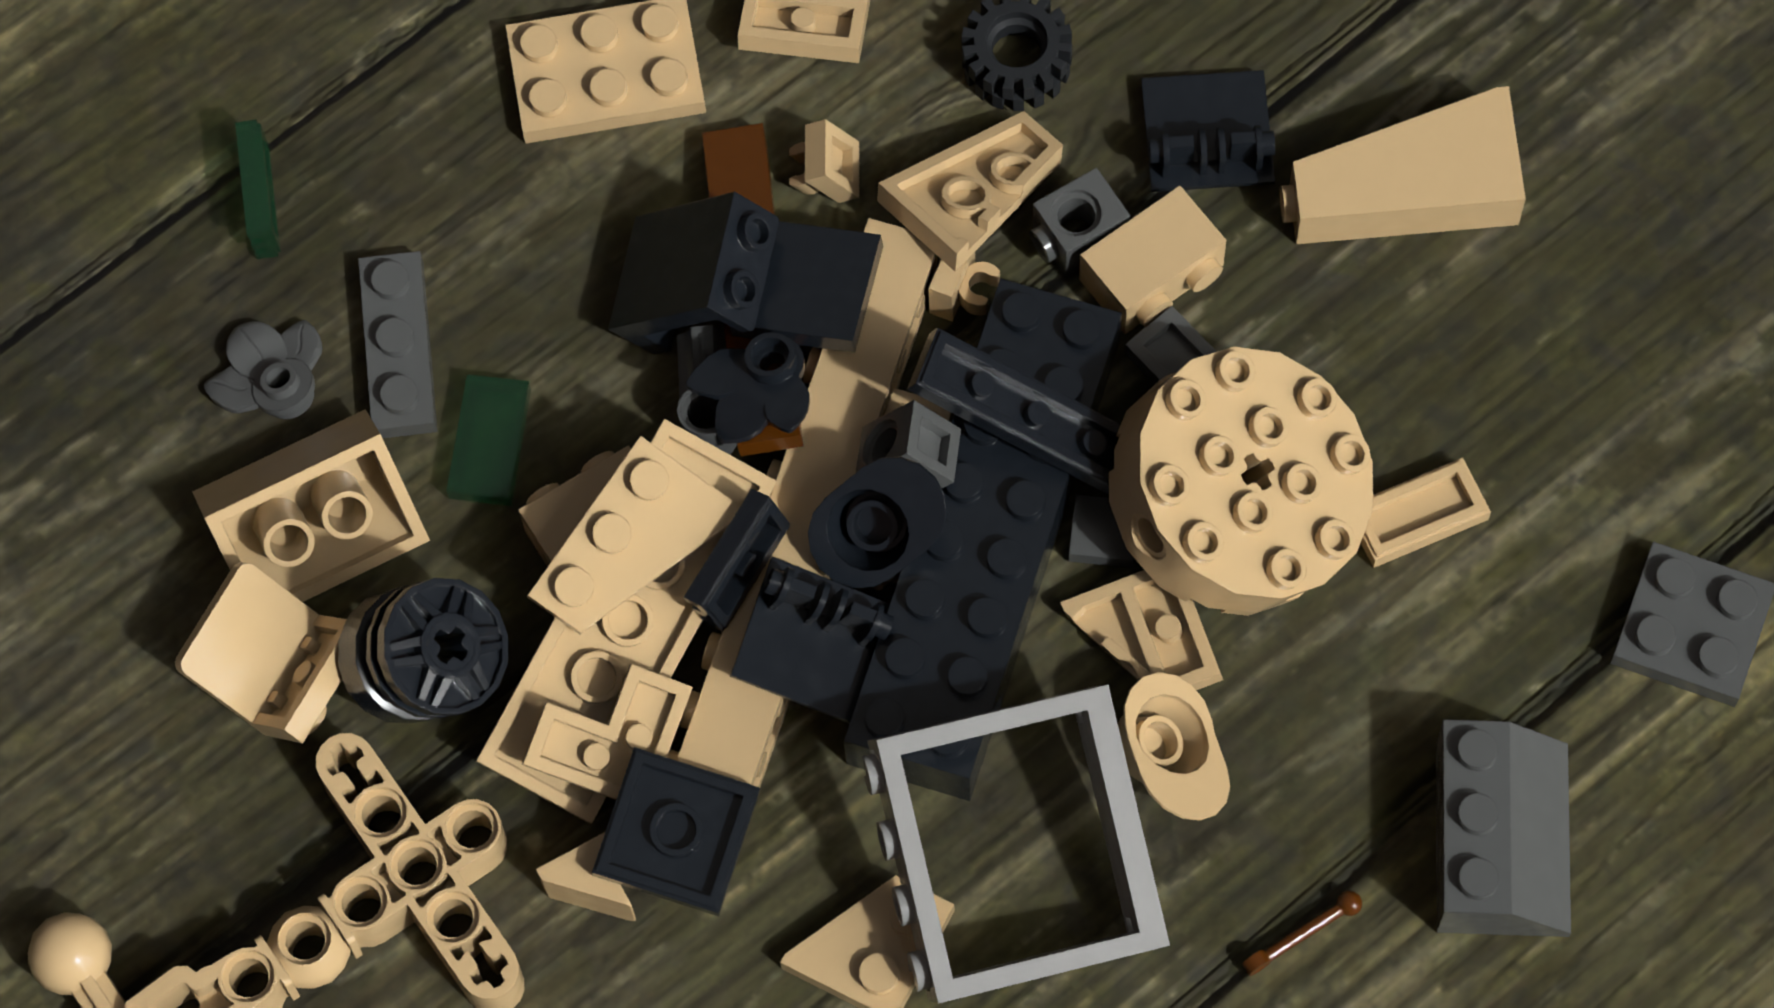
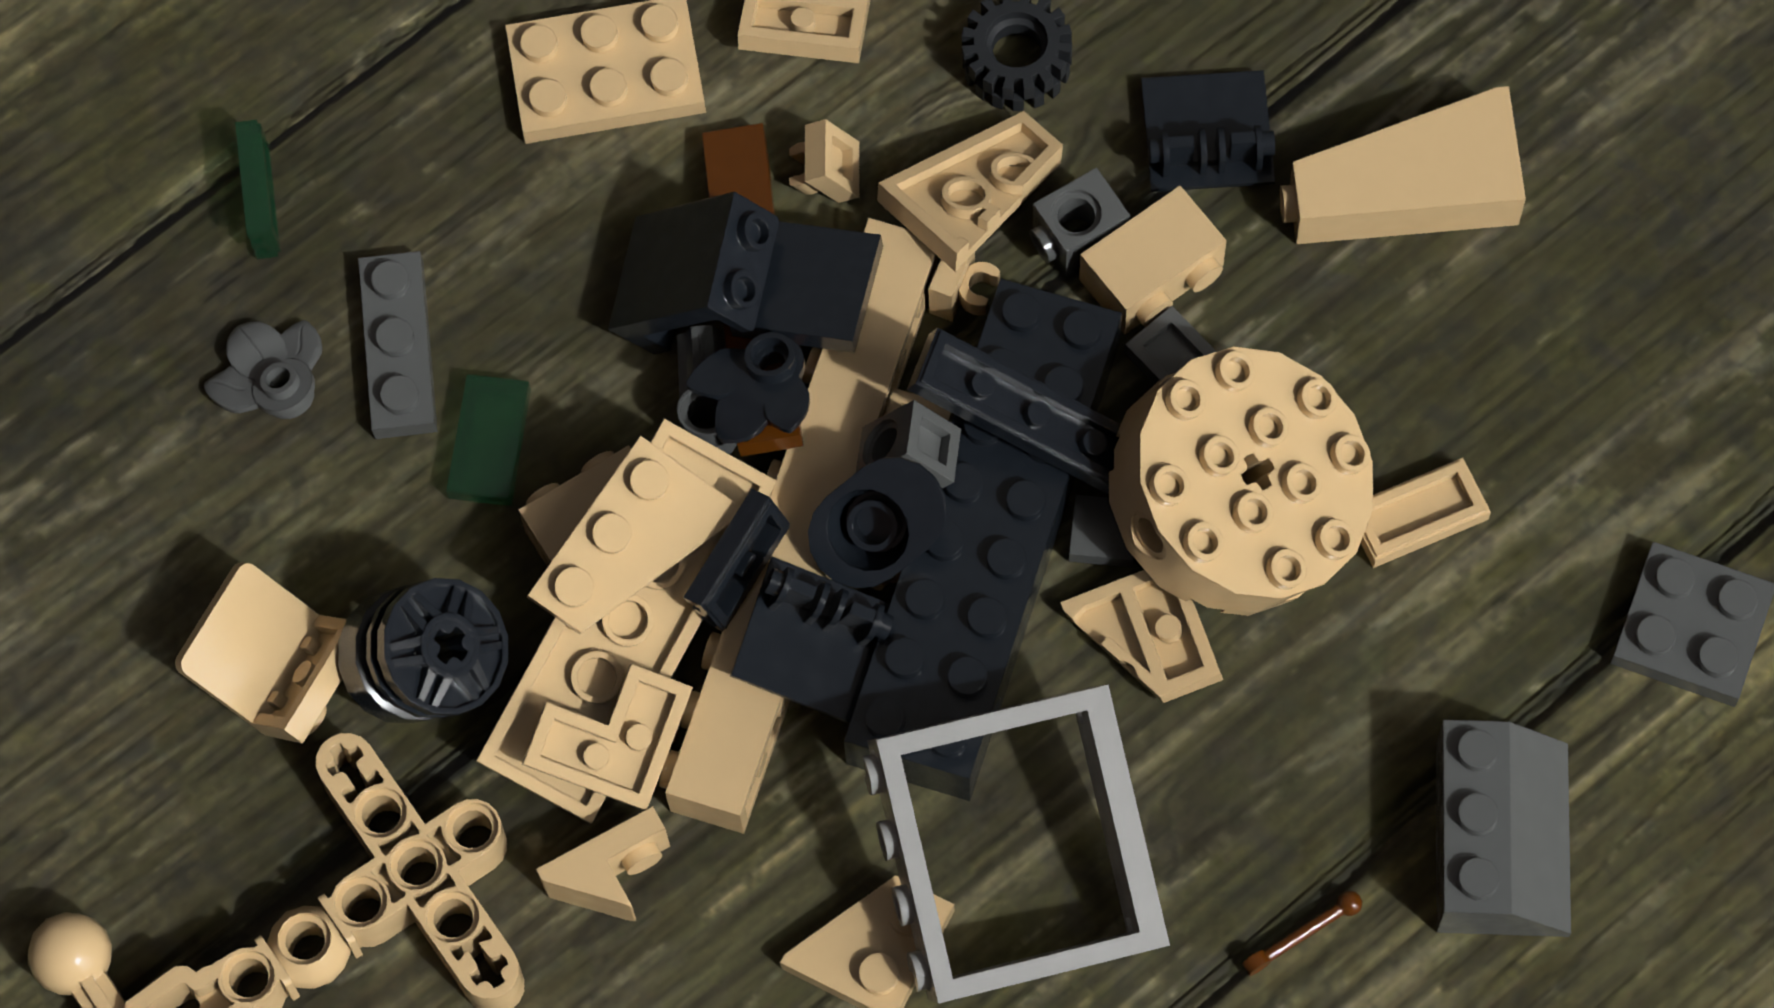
(315, 509): tan slope -> none
(676, 831): black tile -> none
(1174, 747): tan piece -> none

